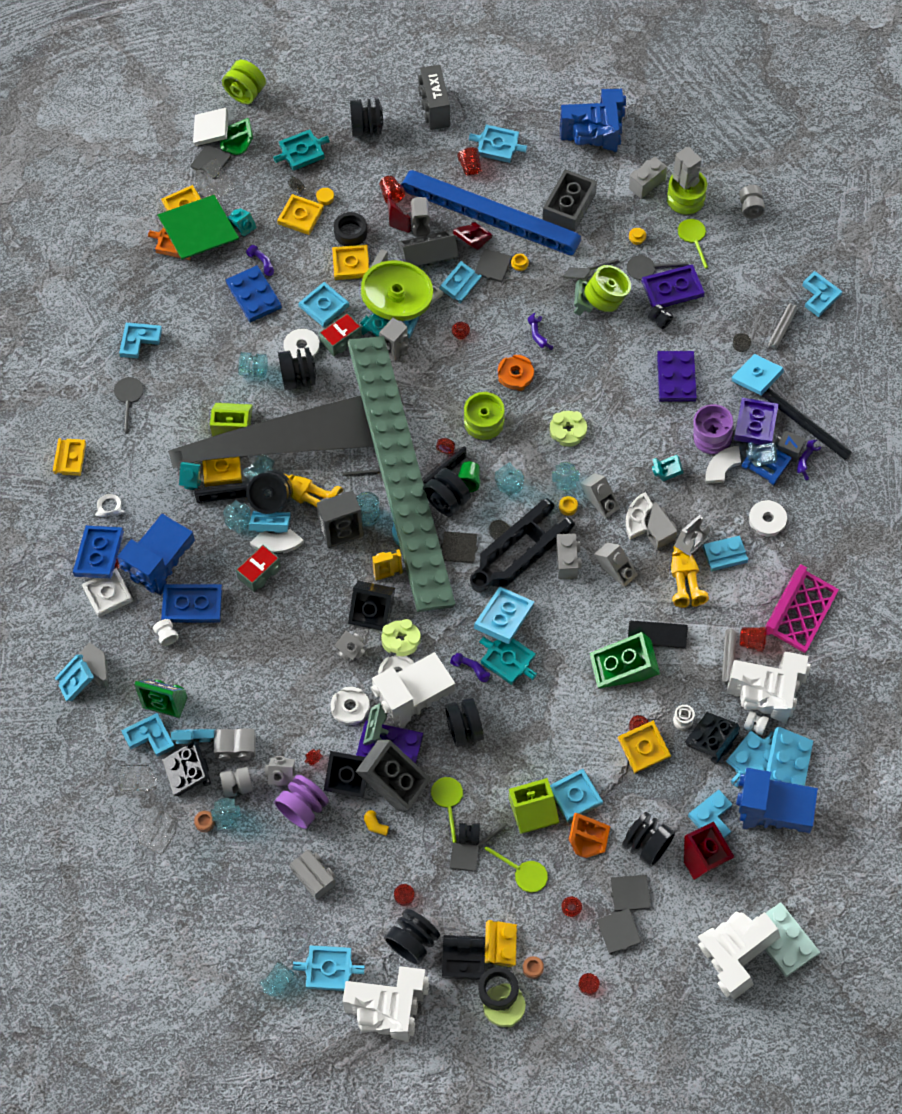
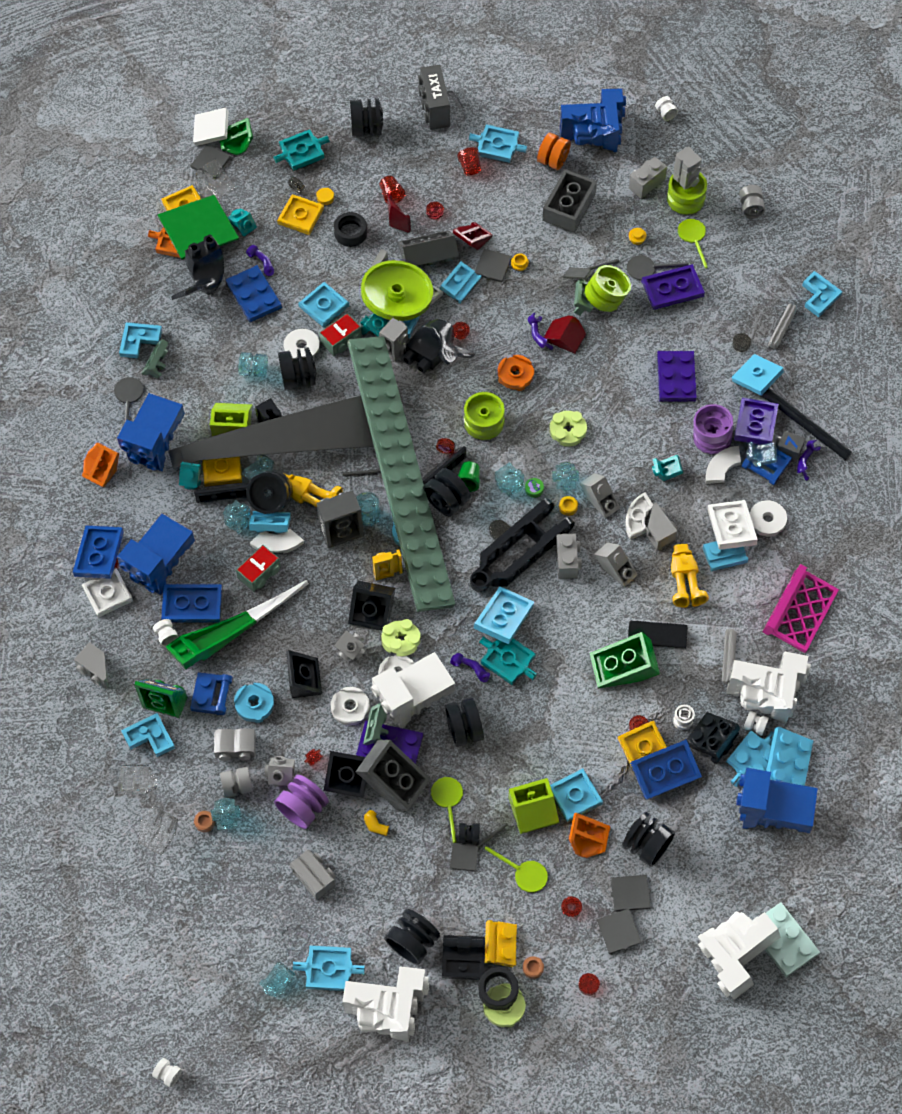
(69, 457): yellow plate -> none
(74, 678): medium azure plate -> none
(100, 464): none -> orange slope
(102, 513): white piece -> none
(151, 432): none -> blue brick
(153, 361): none -> sand green plate
(167, 1073): none -> white wheel
(186, 736): medium azure plate -> none
(186, 769): plate -> none
(205, 267): none -> black hips
(205, 691): none -> blue plate
(206, 641): none -> green plate
(243, 81): lime wheel -> none
(251, 692): none -> medium azure plate
(267, 411): none -> black hinge
(303, 675): none -> black slope
(350, 262): yellow tile -> none
(404, 894): clear red tile -> none
(420, 216): light grey brick -> none
(432, 345): none -> black hips
(434, 210): none -> clear red tile
(459, 547): clear smoke piece -> none
(491, 212): blue beam -> none
(534, 487): none -> bright green tile
(553, 151): none -> orange wheel
(566, 333): none -> dark red slope
(660, 316): black wheel -> none
(665, 769): none -> blue plate
(666, 108): none -> white wheel
(693, 536): light grey hinge -> none
(705, 850): dark red slope -> none
(710, 811): medium azure plate -> none
(732, 525): none -> white plate
(753, 638): clear red piece -> none

